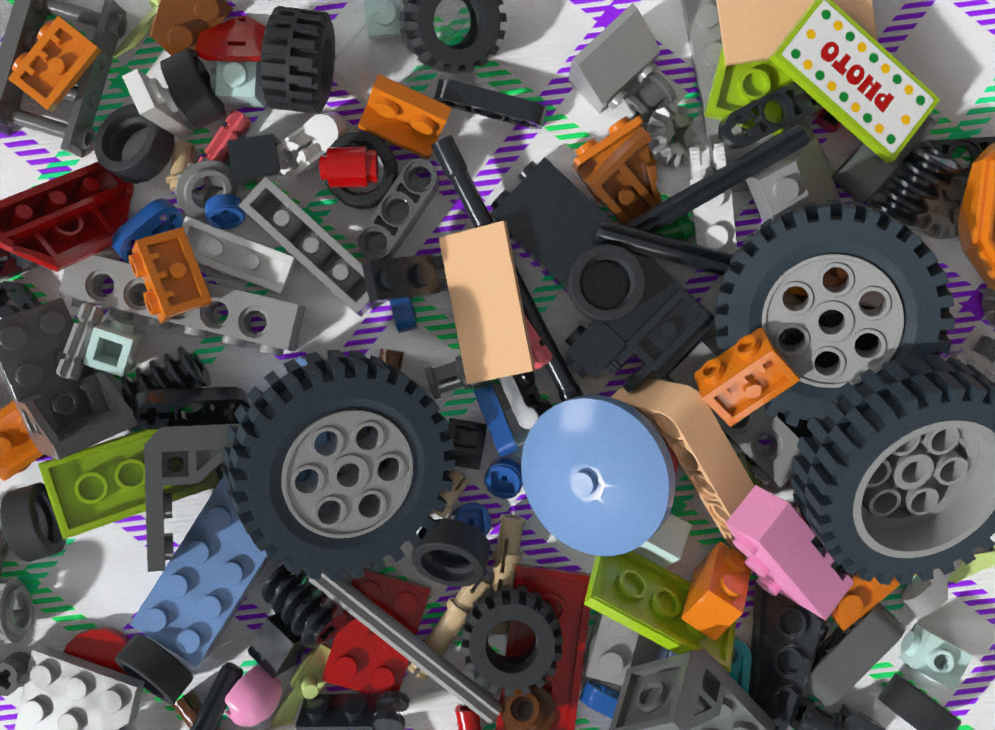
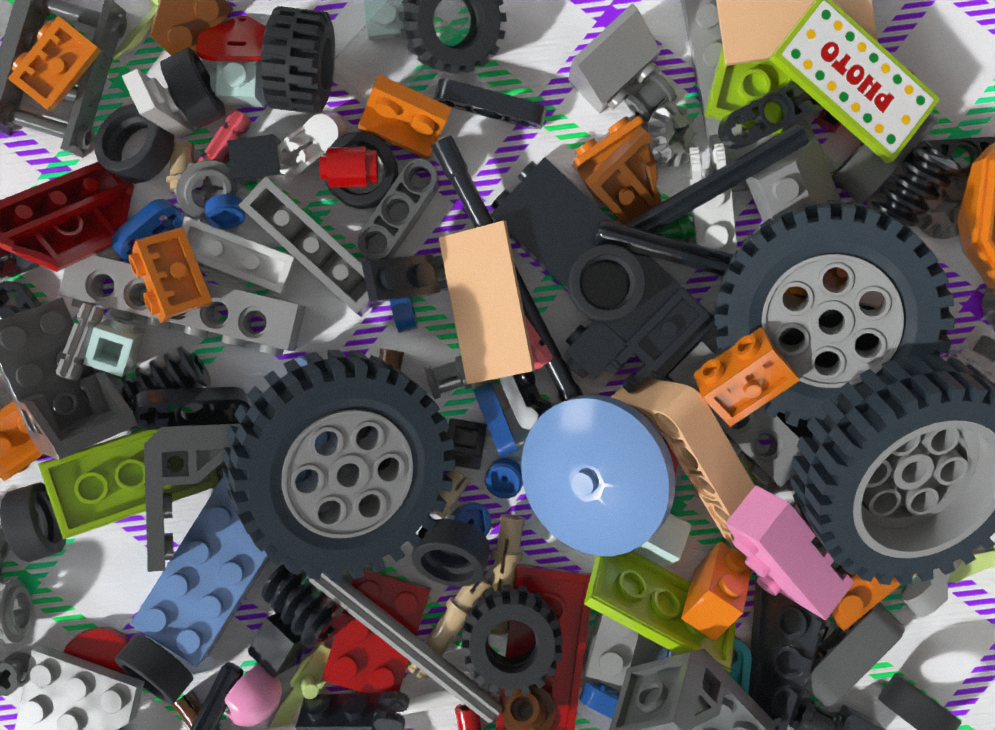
(934, 656): light aqua brick -> none

